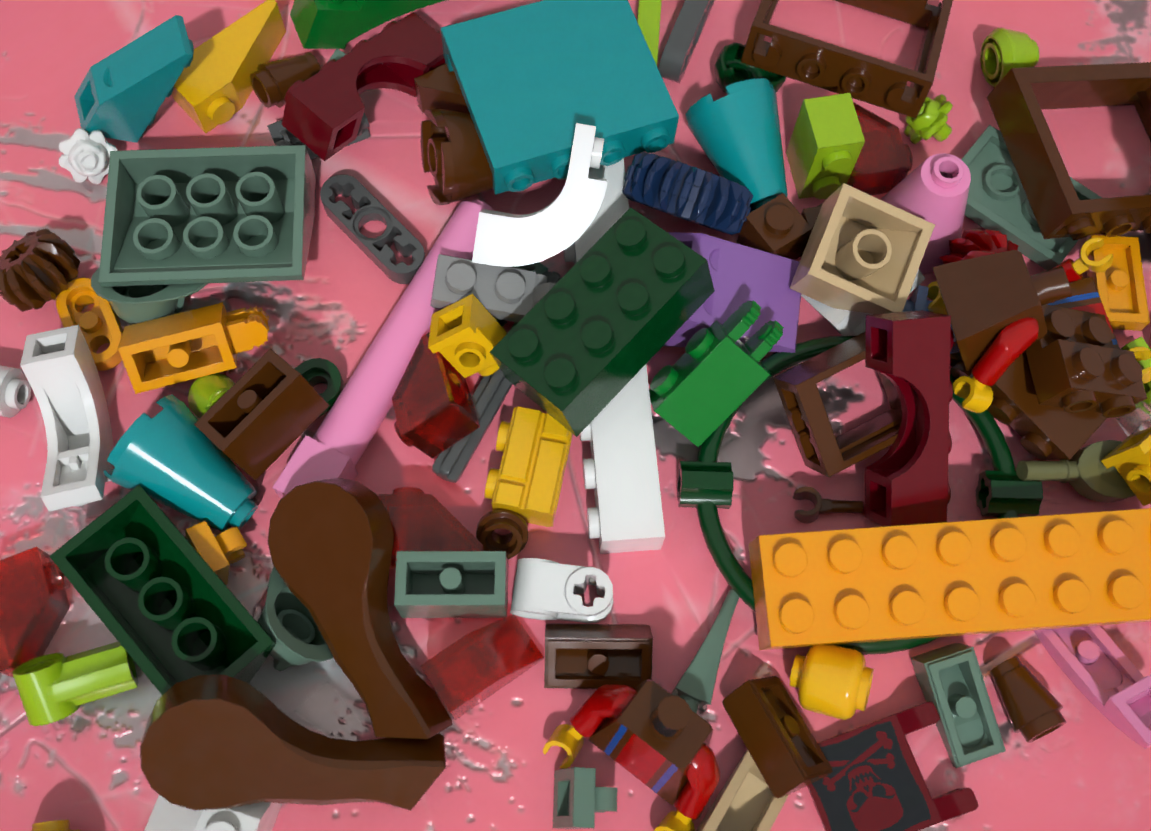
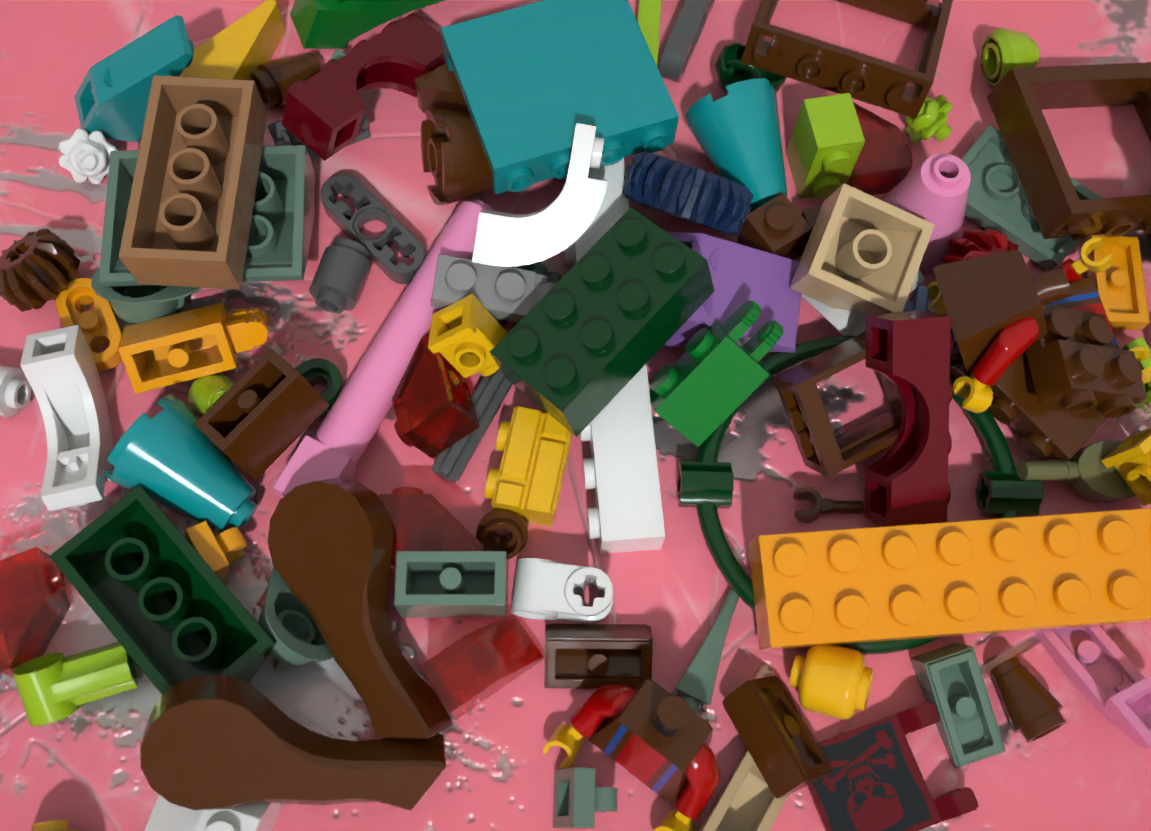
(194, 183): none -> medium nougat brick
(340, 275): none -> dark grey brick

